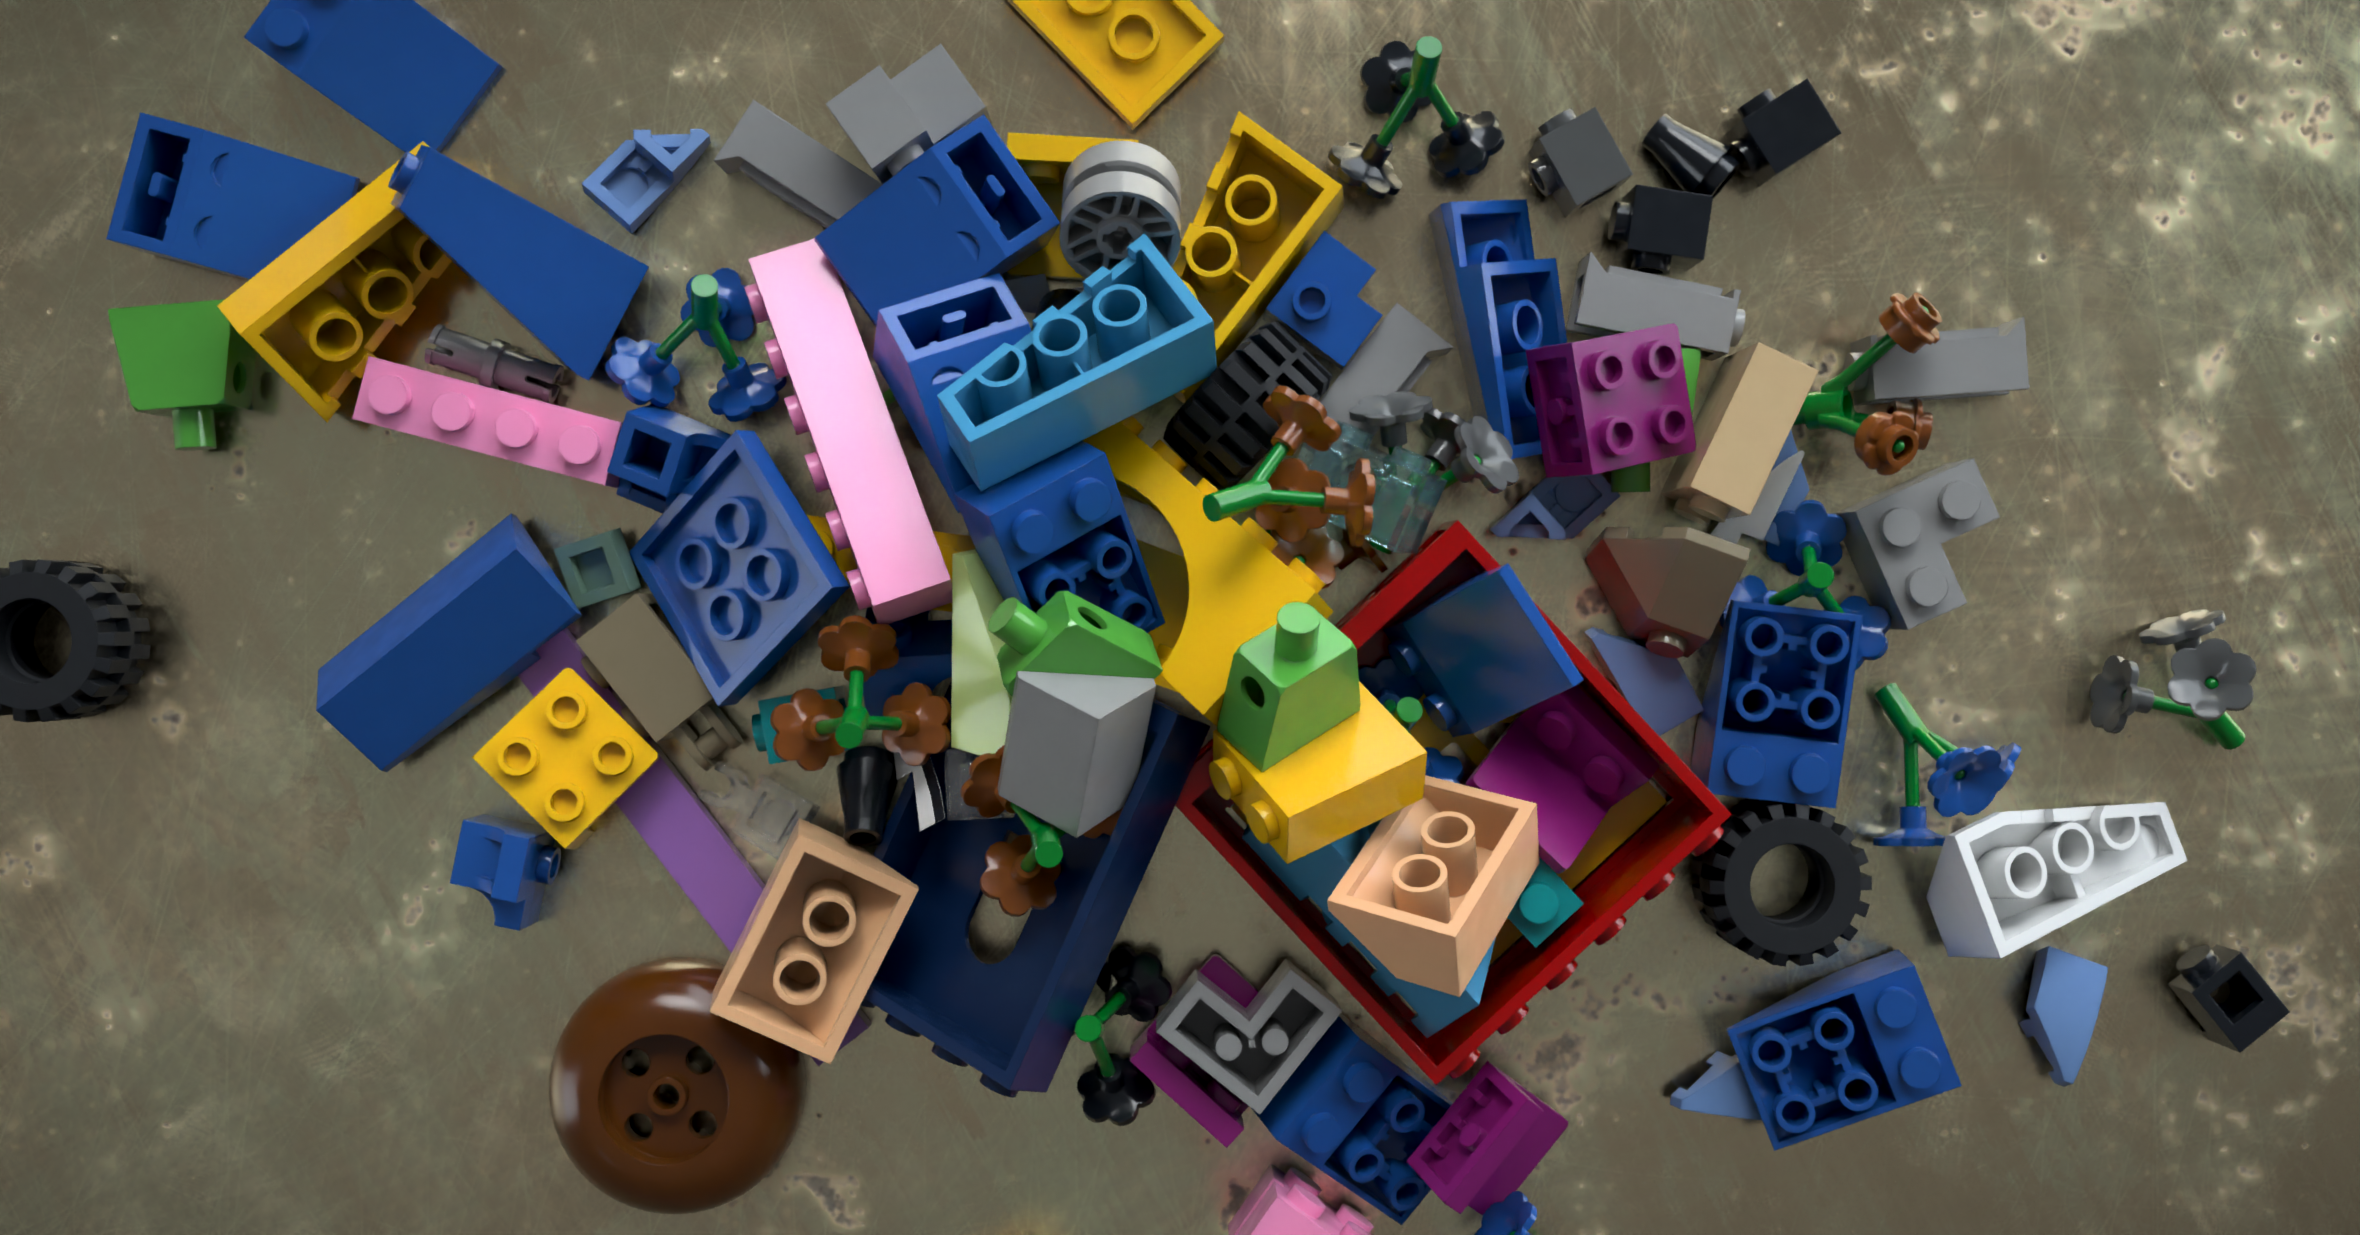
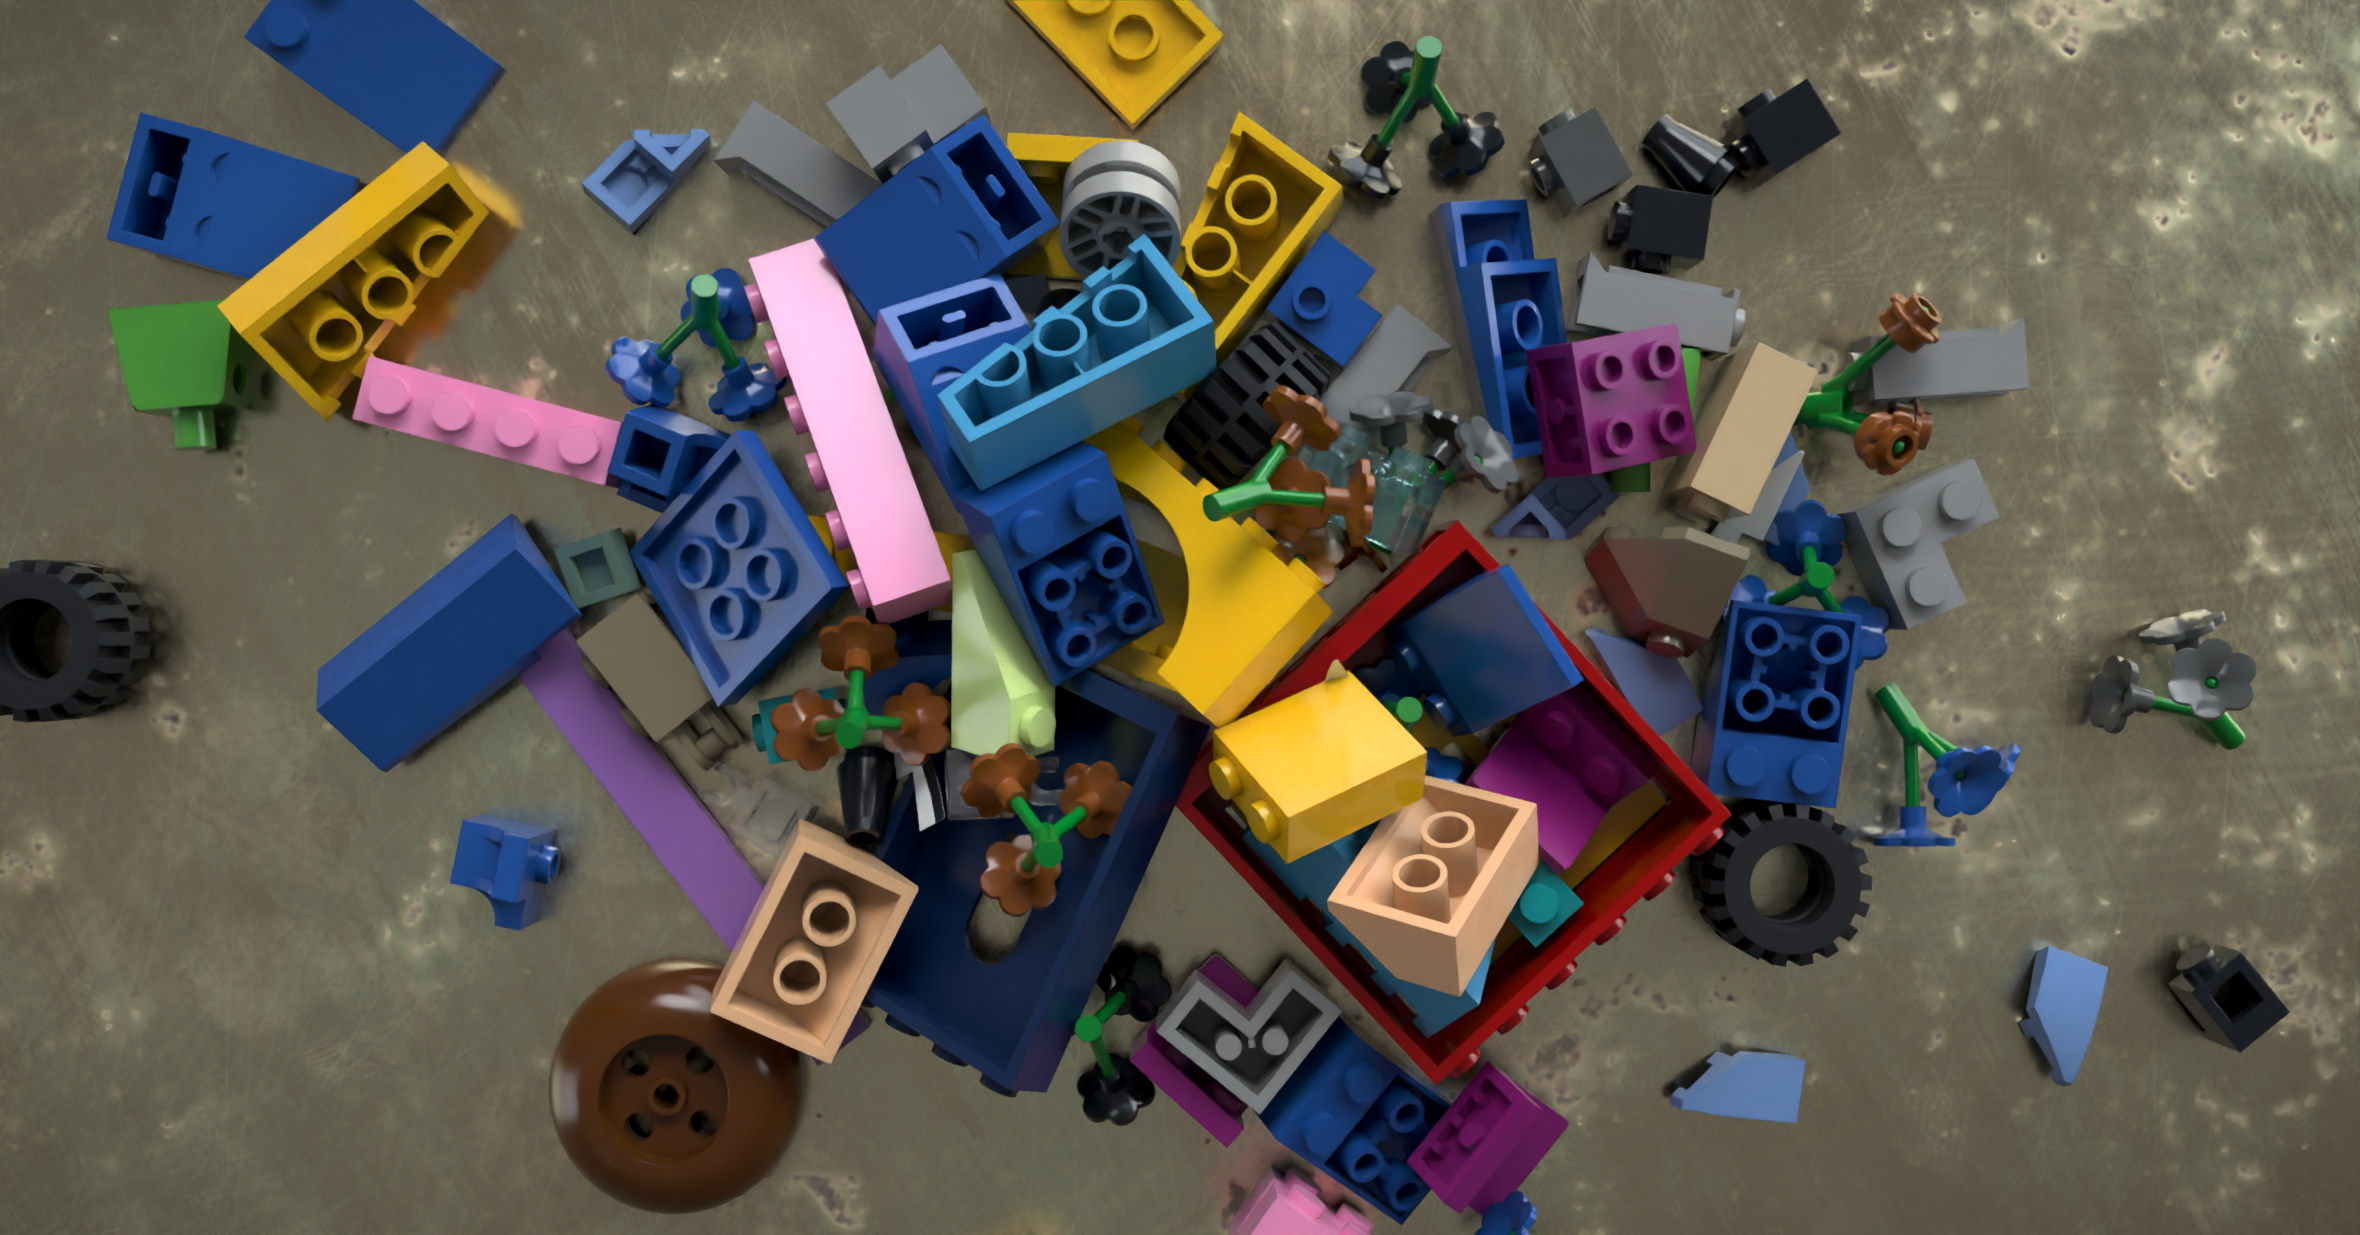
(494, 364): light grey pin -> none
(533, 264): blue slope -> none
(567, 758): yellow bracket -> none
(1070, 639): bright green torso -> none
(1074, 745): light grey slope -> none
(1289, 686): bright green torso -> none
(1843, 1050): blue slope -> none
(2041, 869): white wedge -> none

